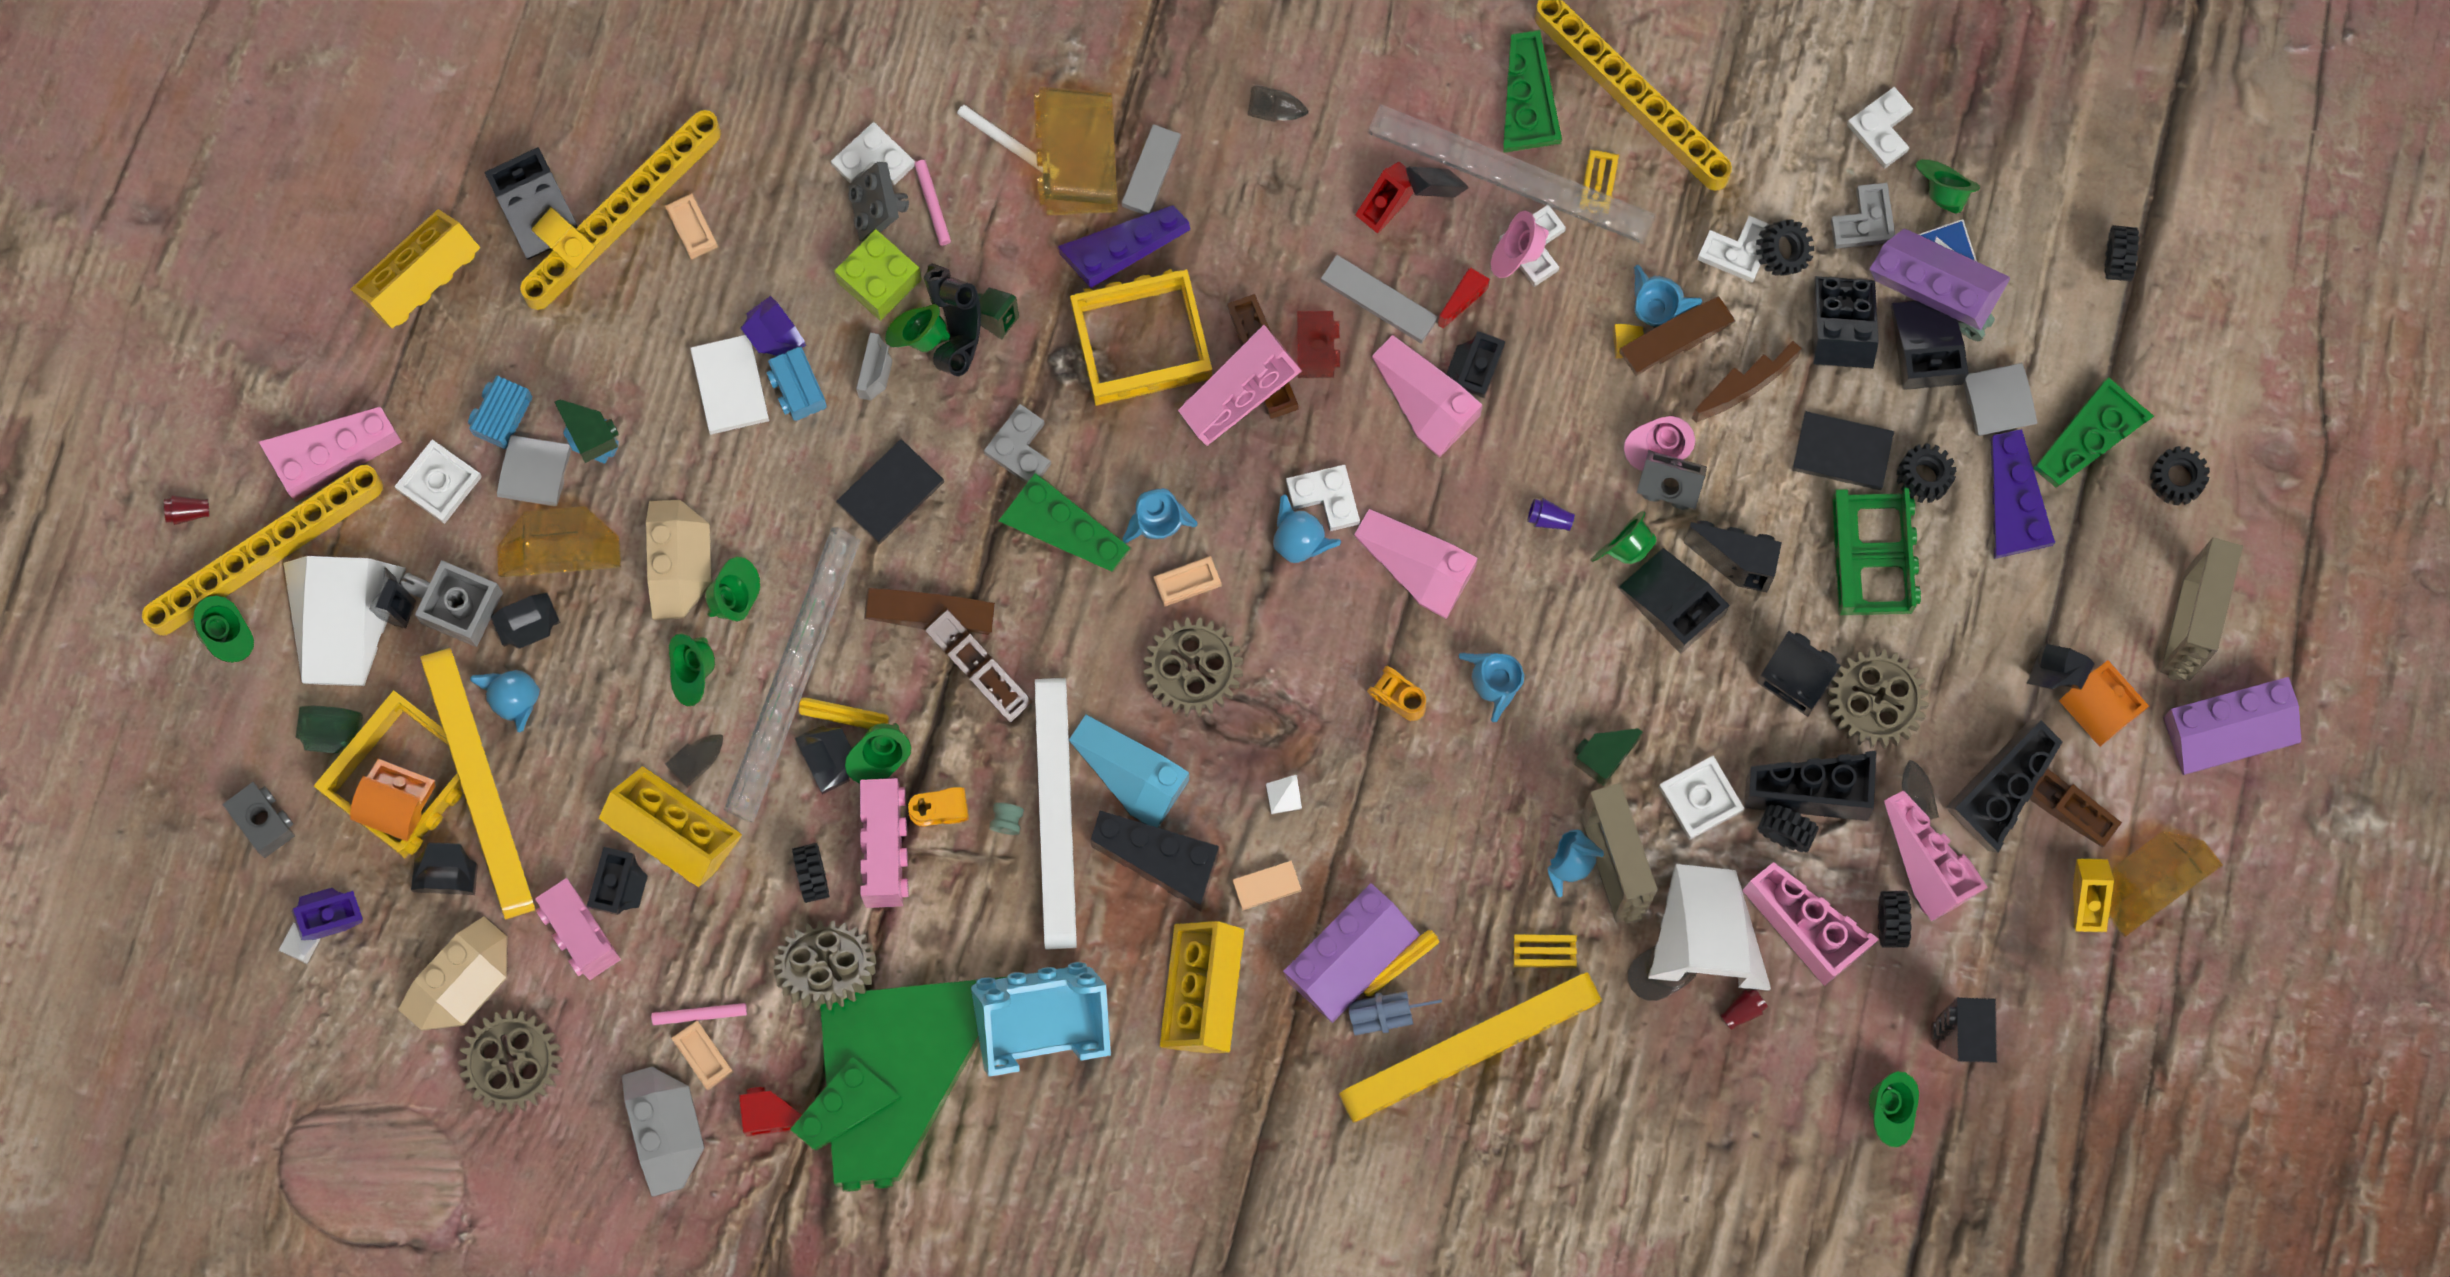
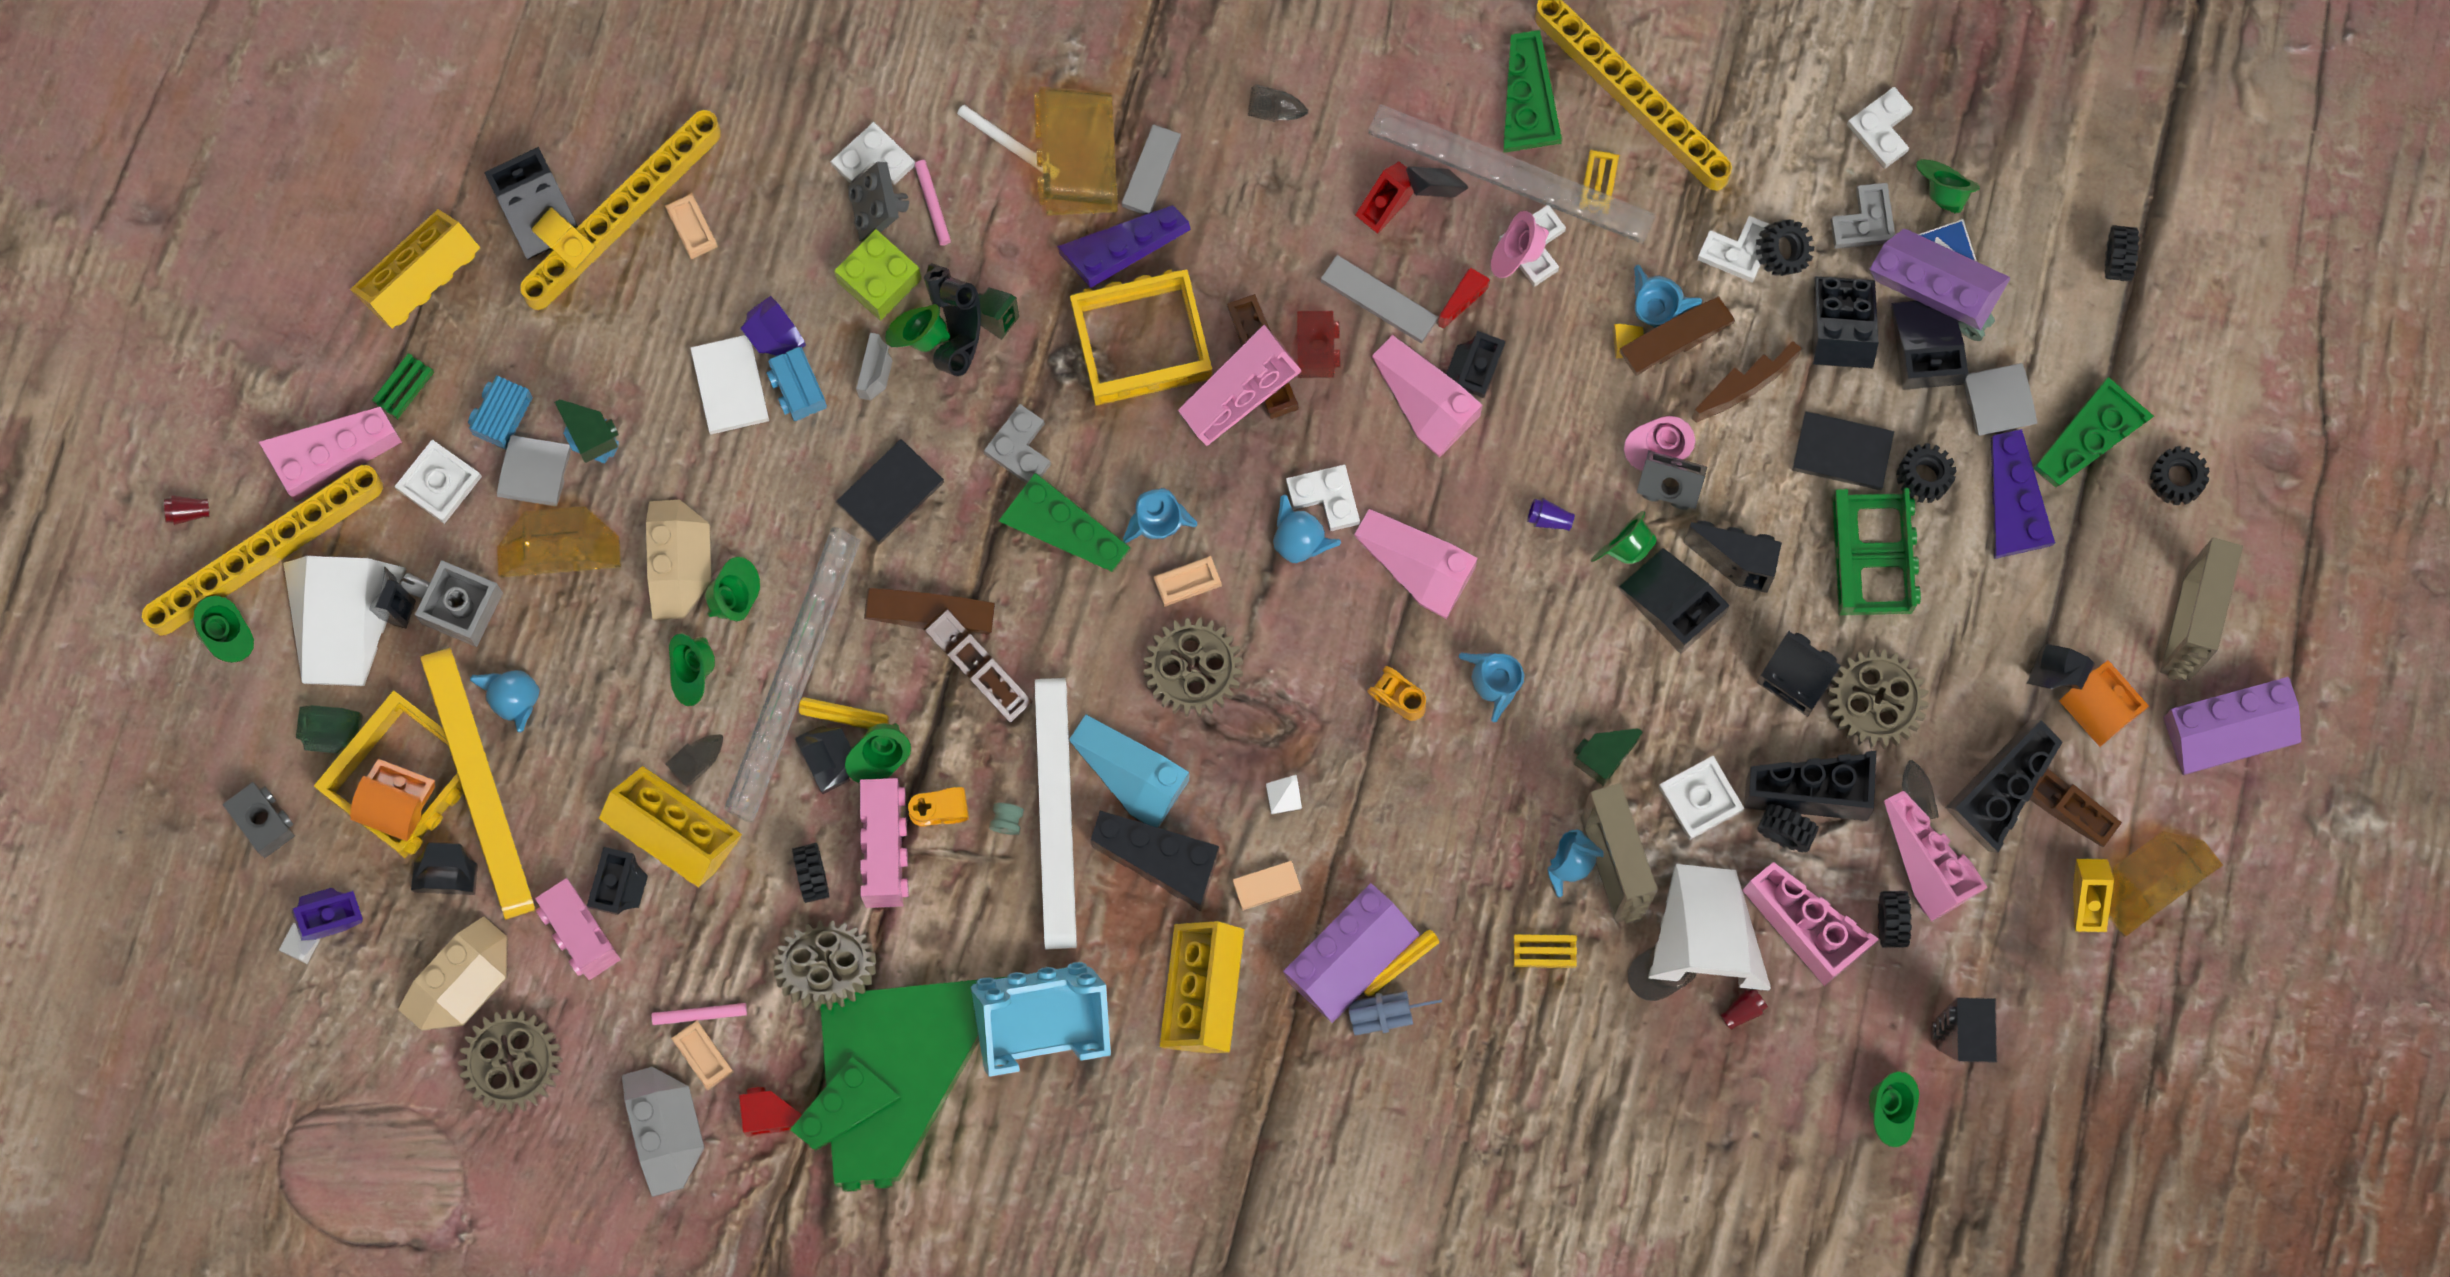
(395, 378): none -> green tile
(526, 621): black slope -> none
(1470, 1047): yellow beam -> none

